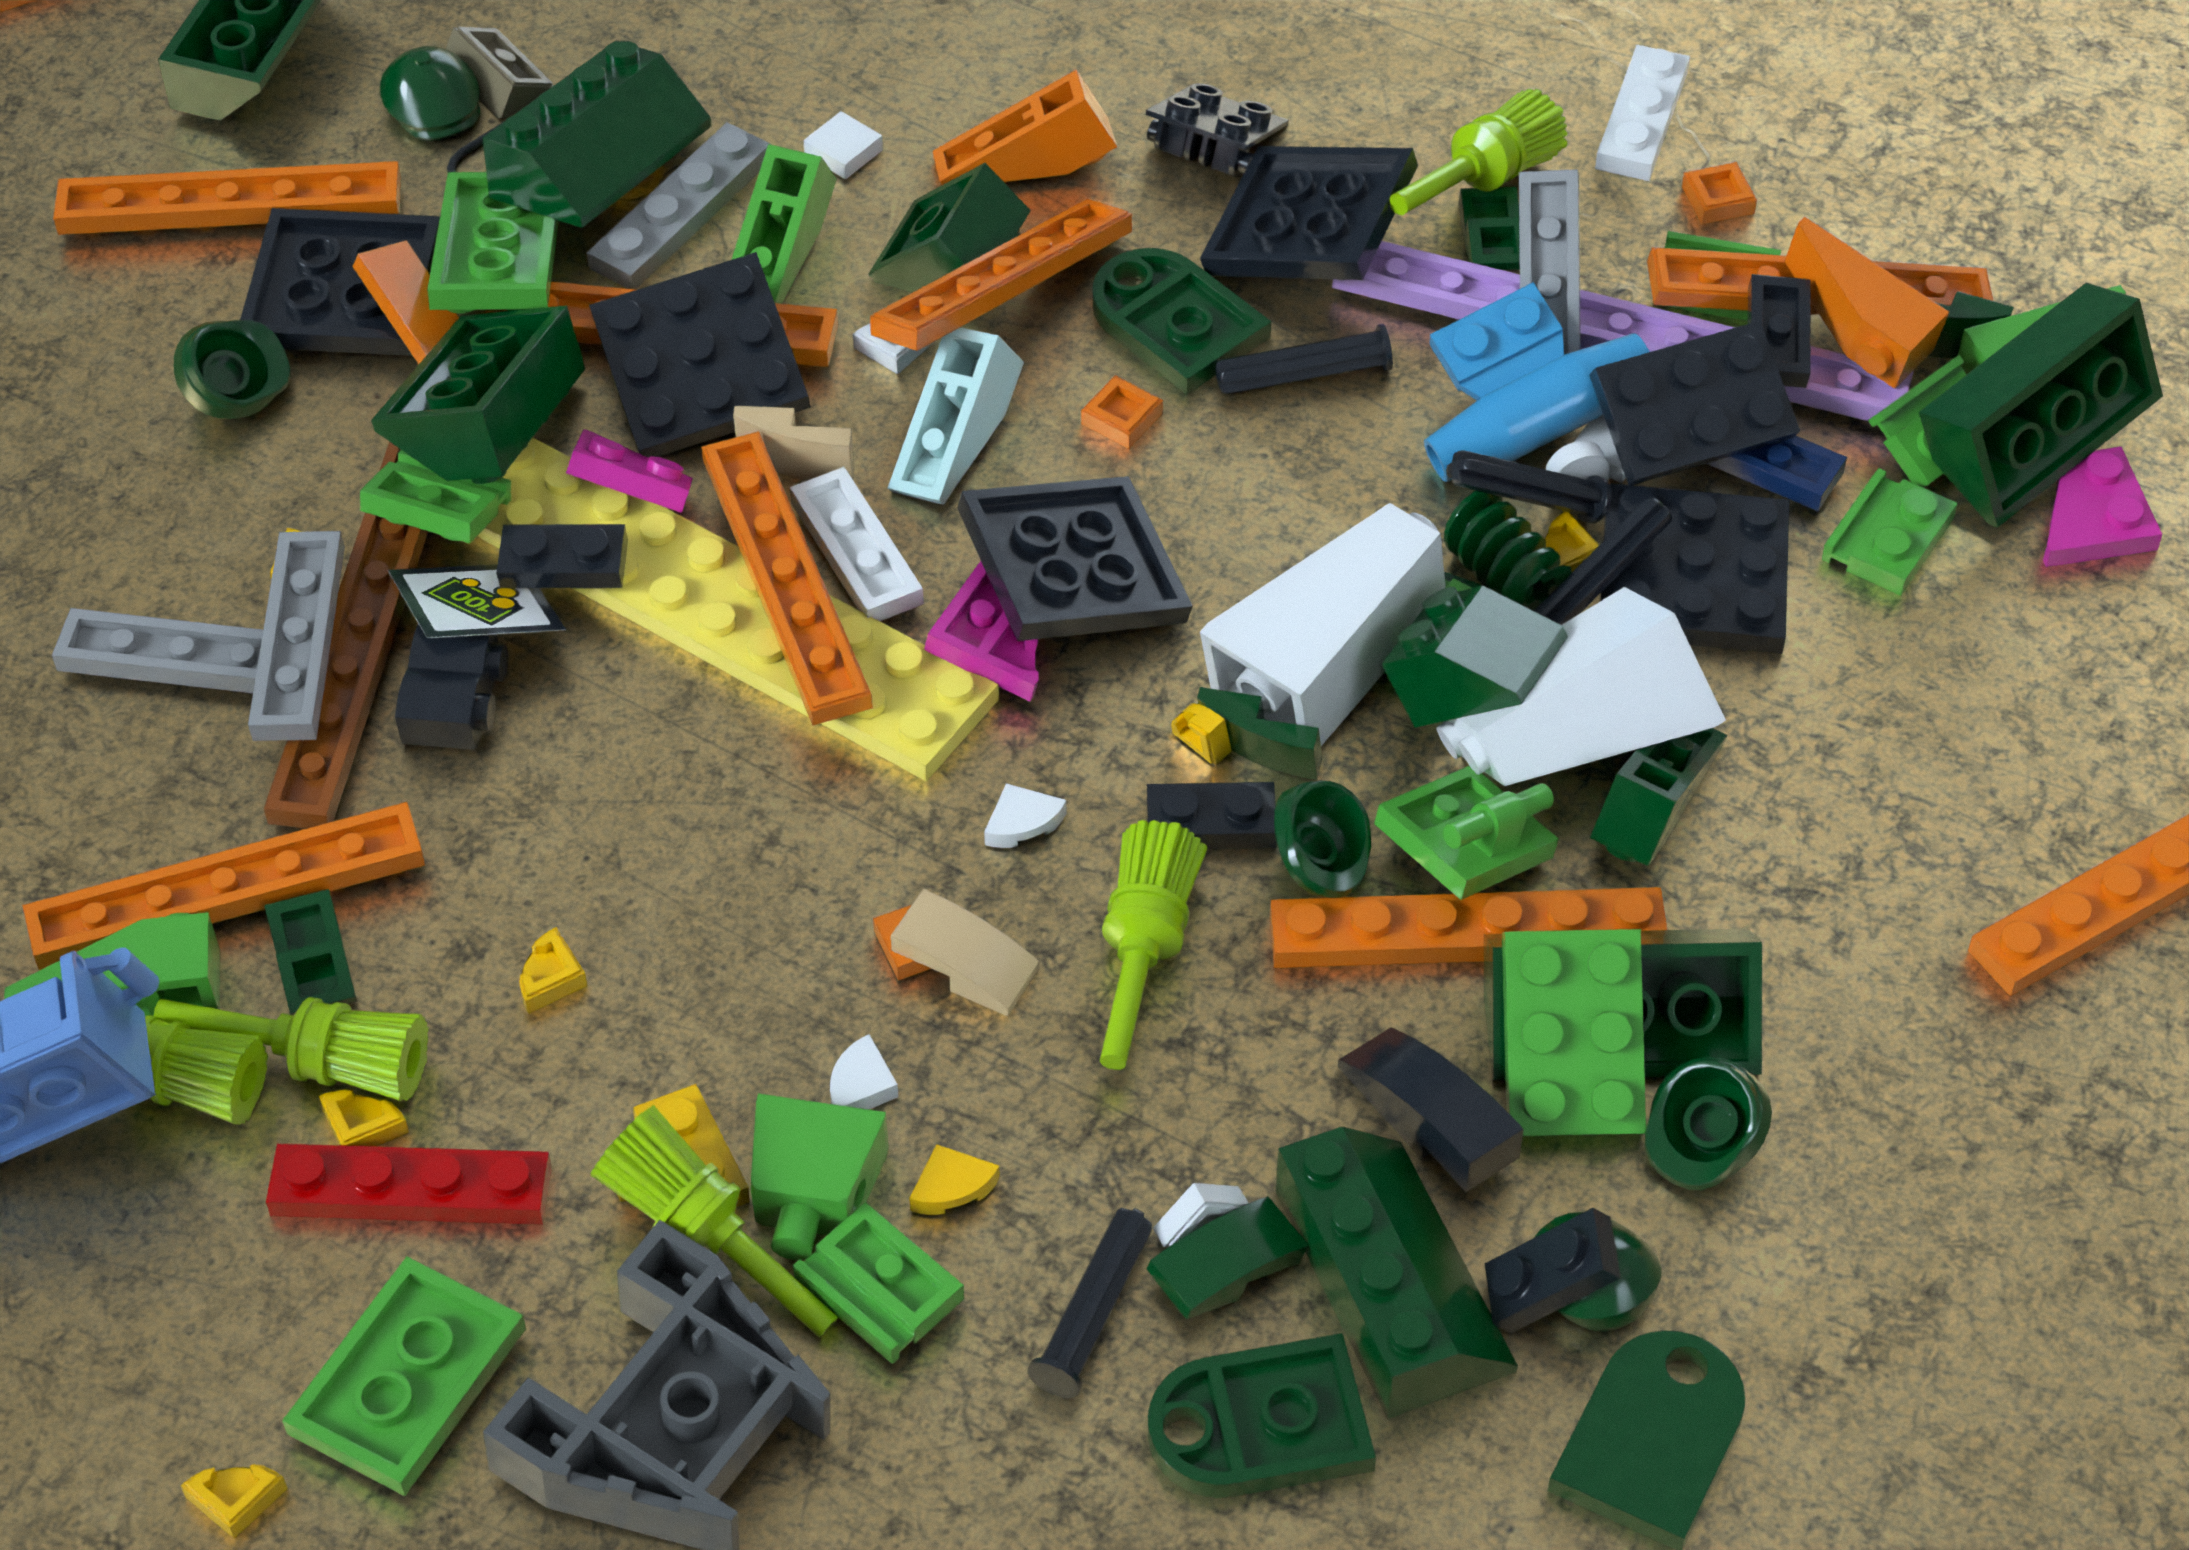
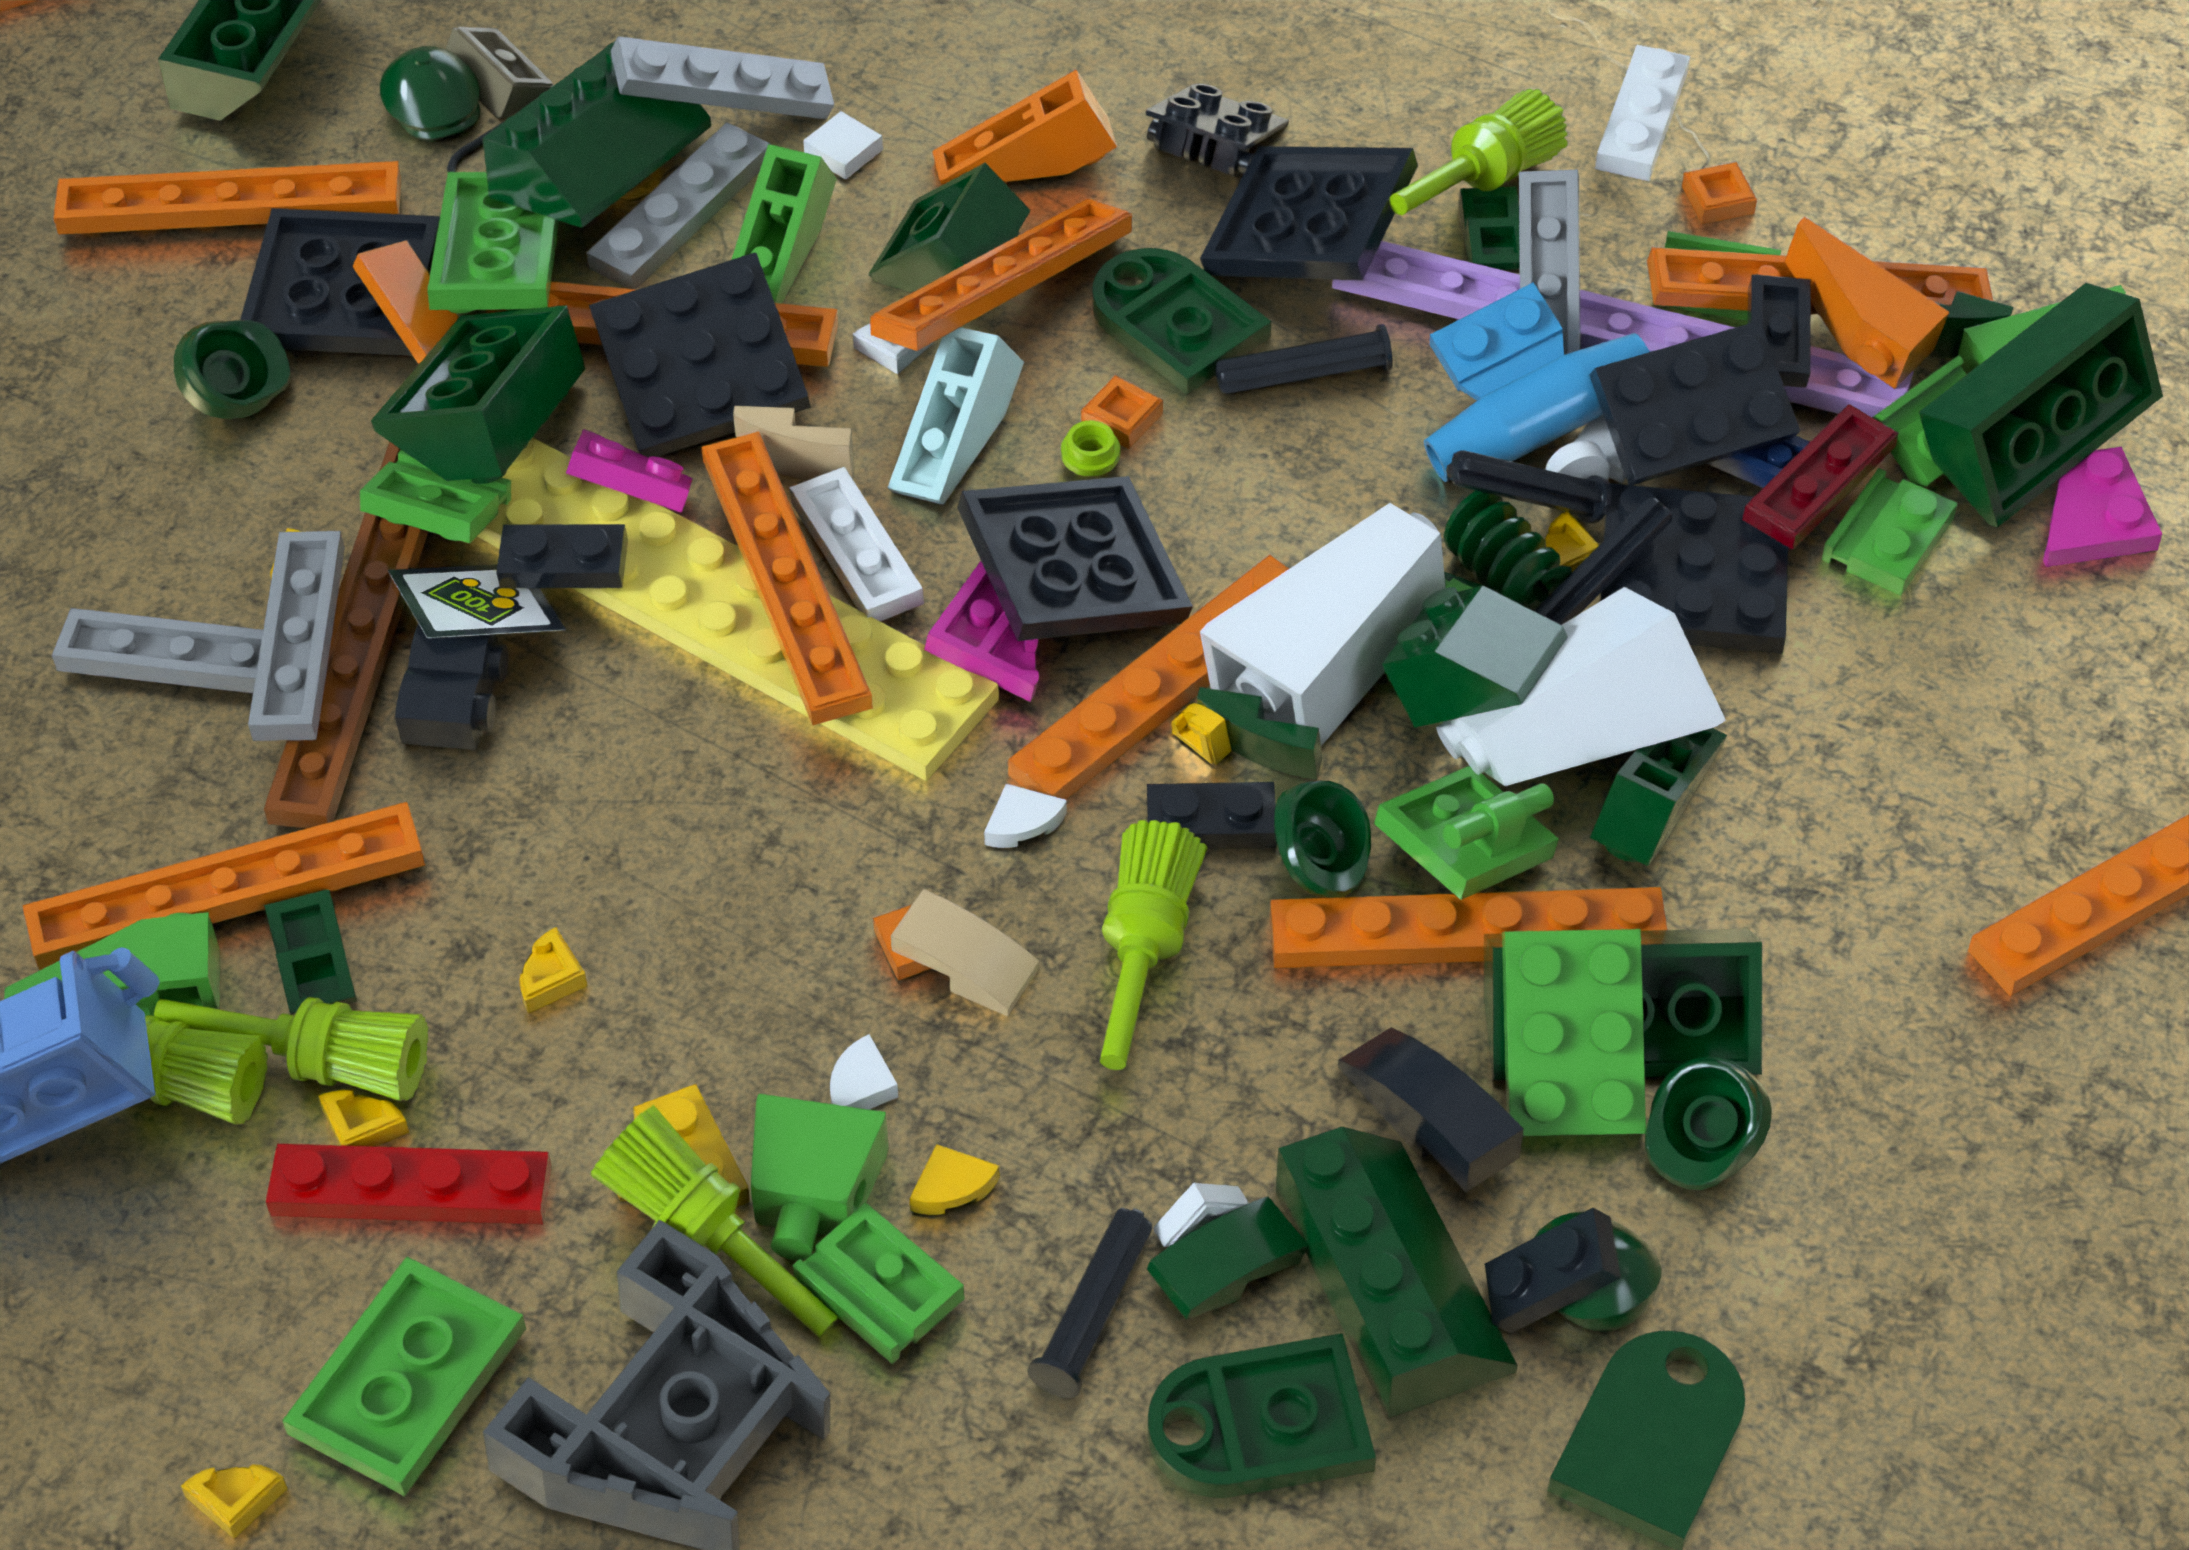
(721, 78): none -> light grey plate
(1090, 449): none -> lime plate
(1130, 702): none -> orange plate
(1820, 476): none -> dark red tile

